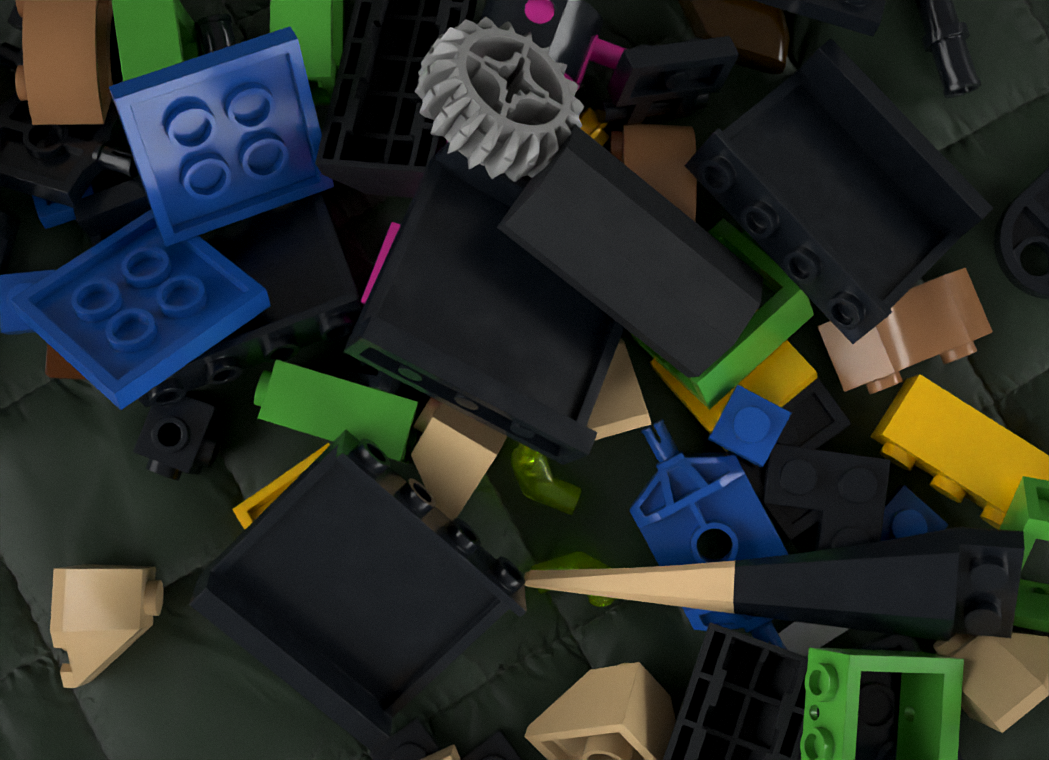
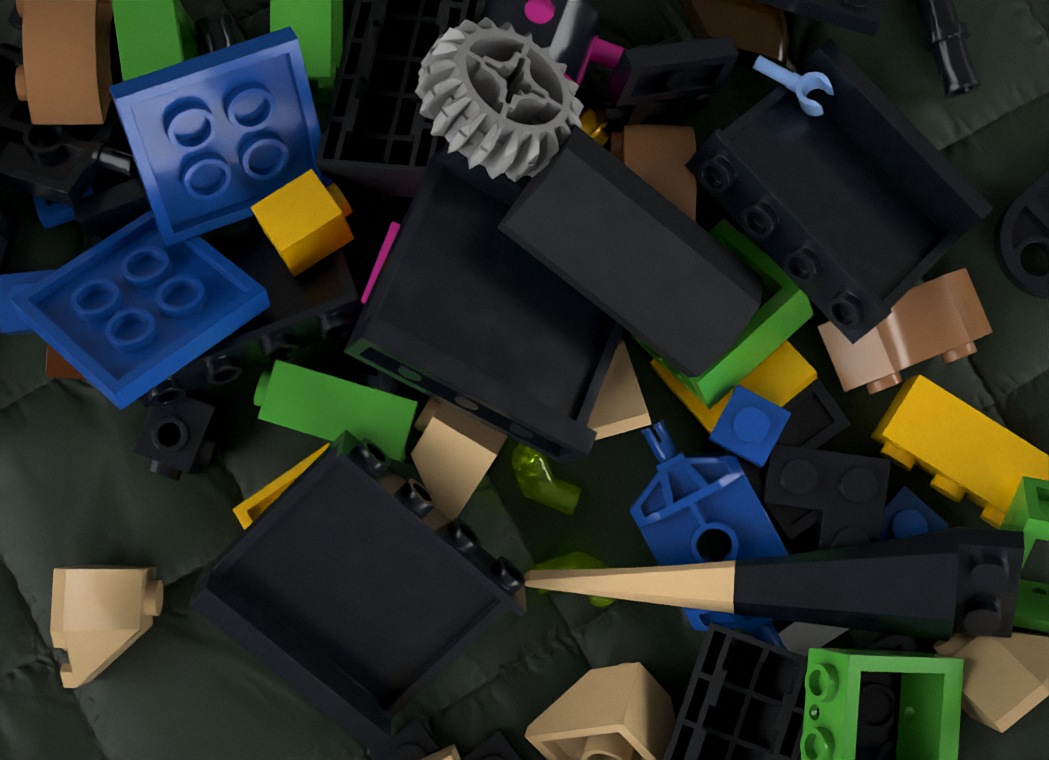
(305, 221): none -> yellow brick
(799, 84): none -> light blue hand

